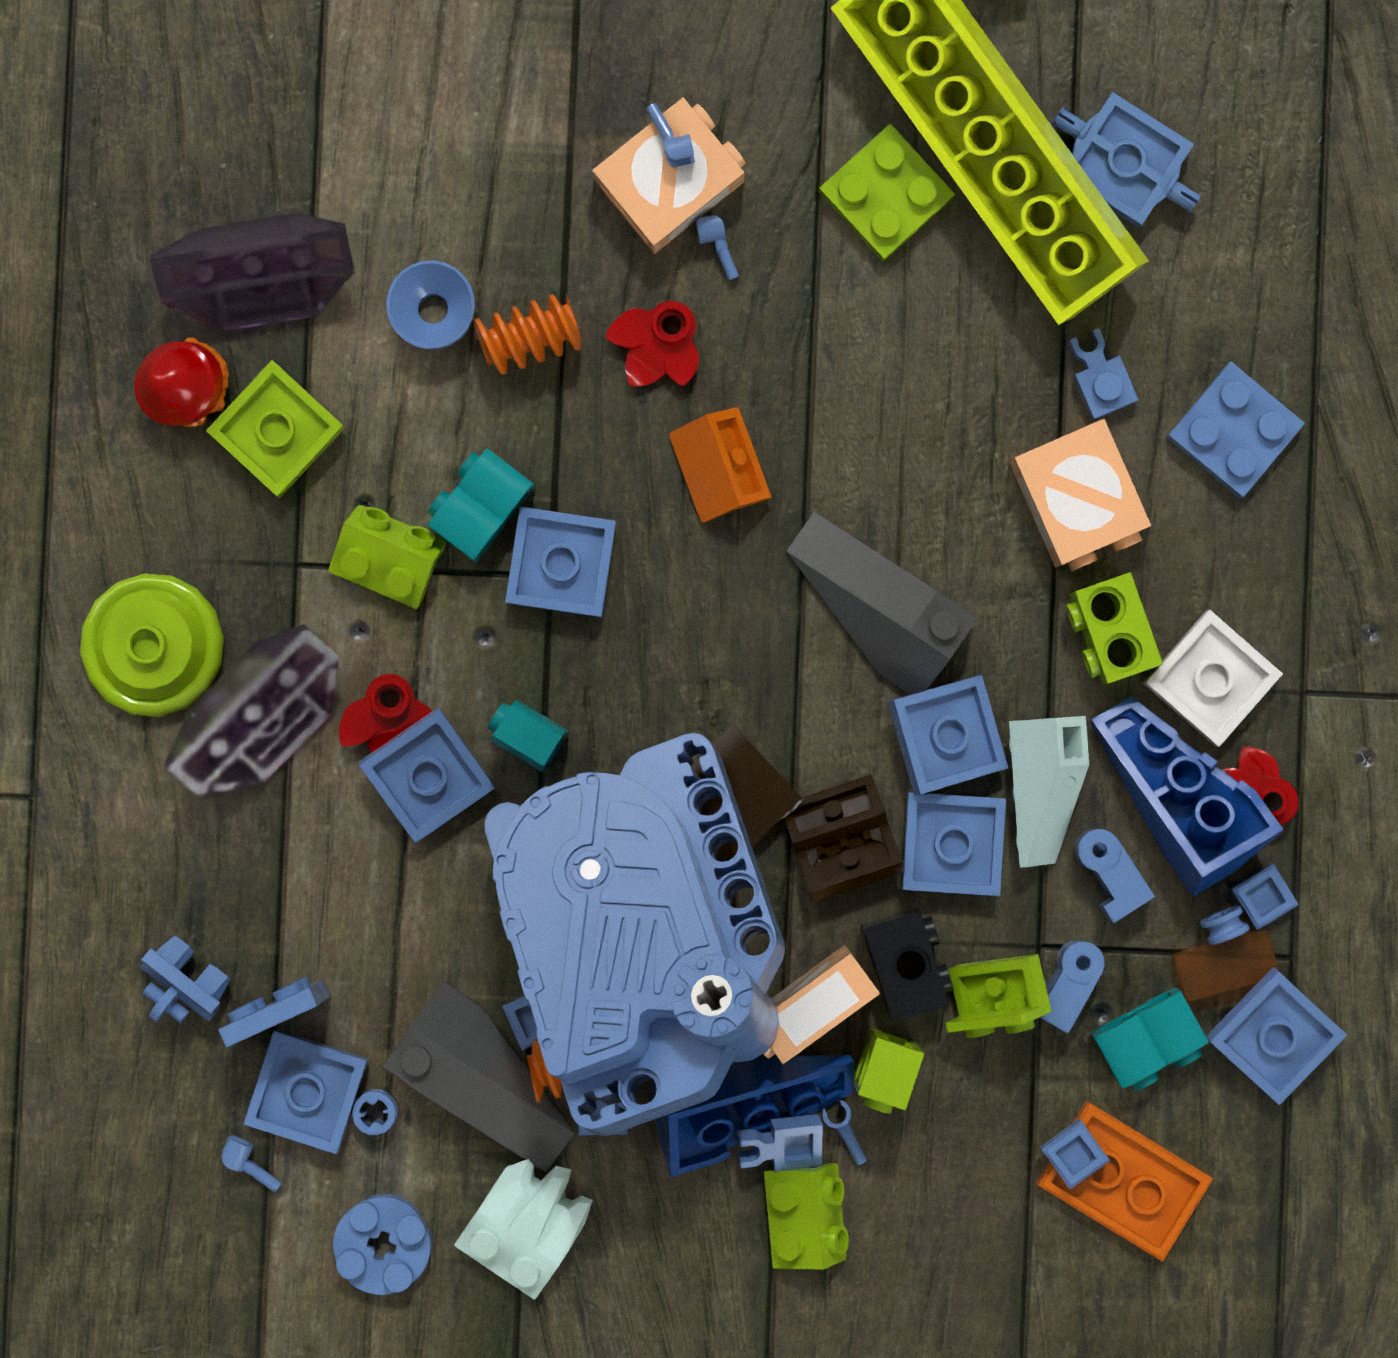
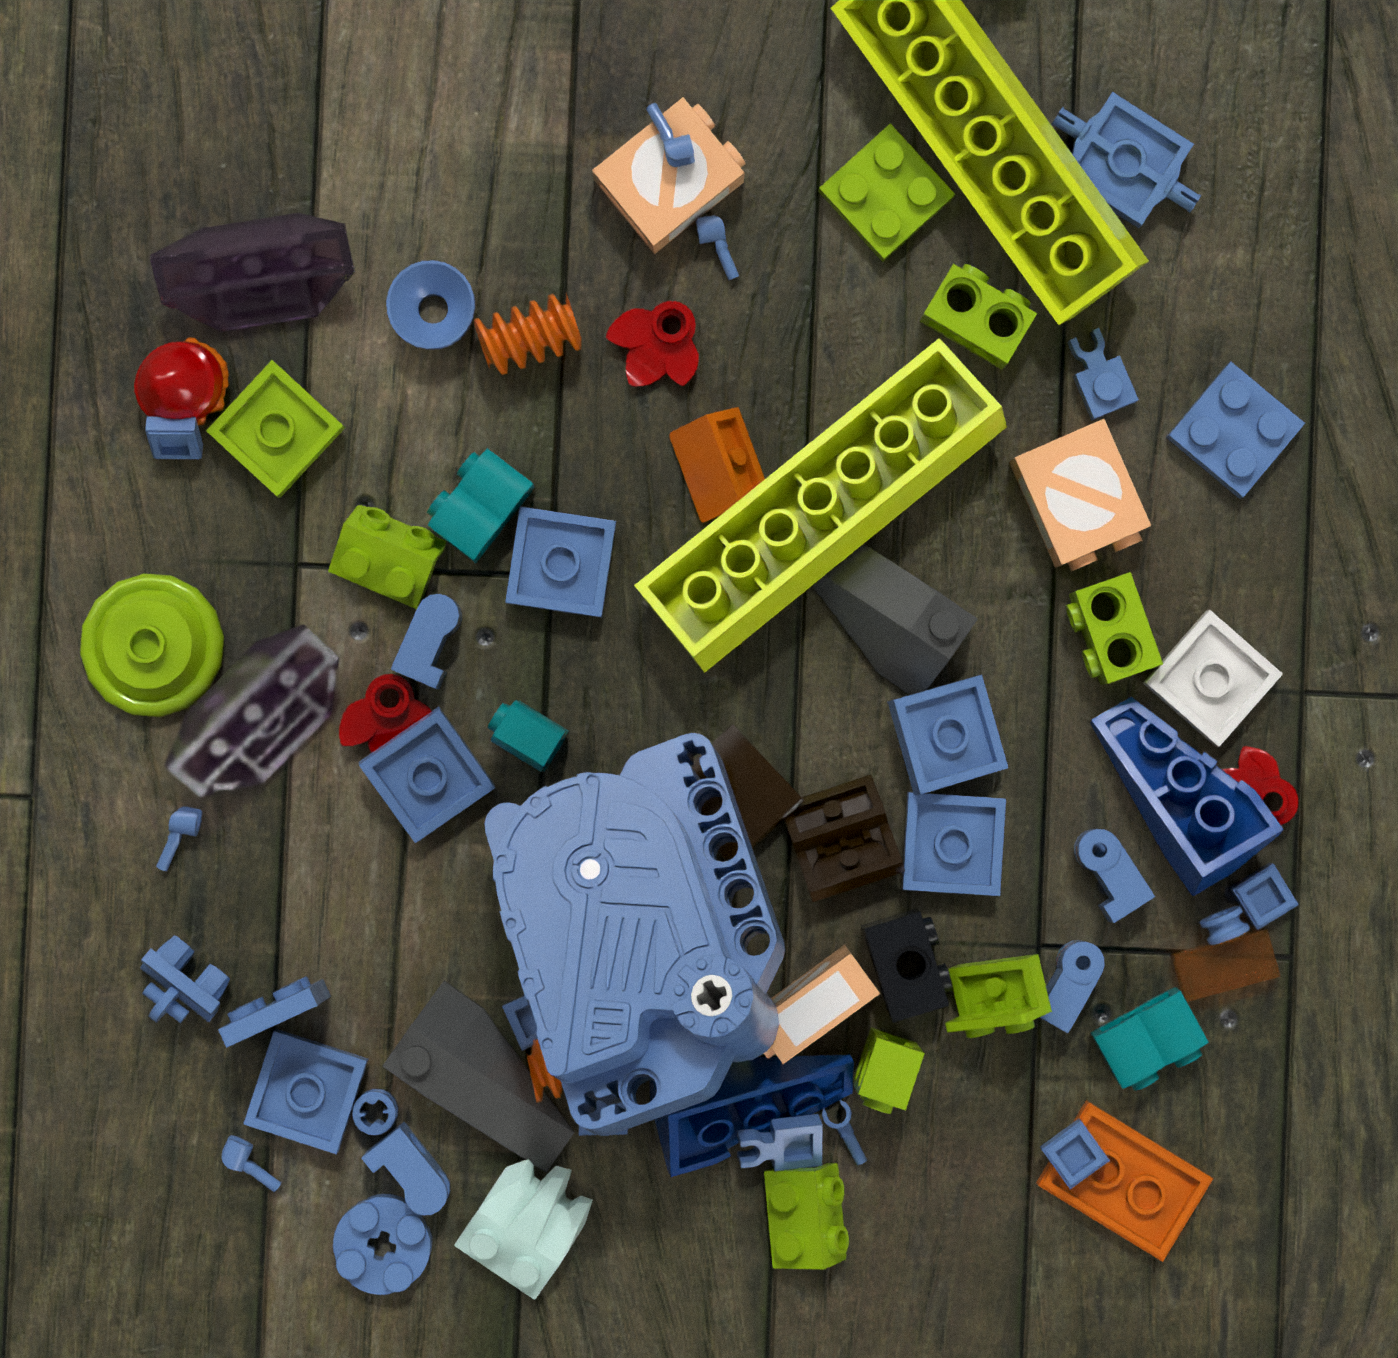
(174, 438): none -> medium blue tile
(183, 821): none -> medium blue hand
(413, 1167): none -> medium blue leg
(425, 638): none -> medium blue leg
(822, 504): none -> neon yellow brick
(972, 327): none -> lime brick
(1047, 778): light aqua slope -> none
(1276, 1035): medium blue plate -> none

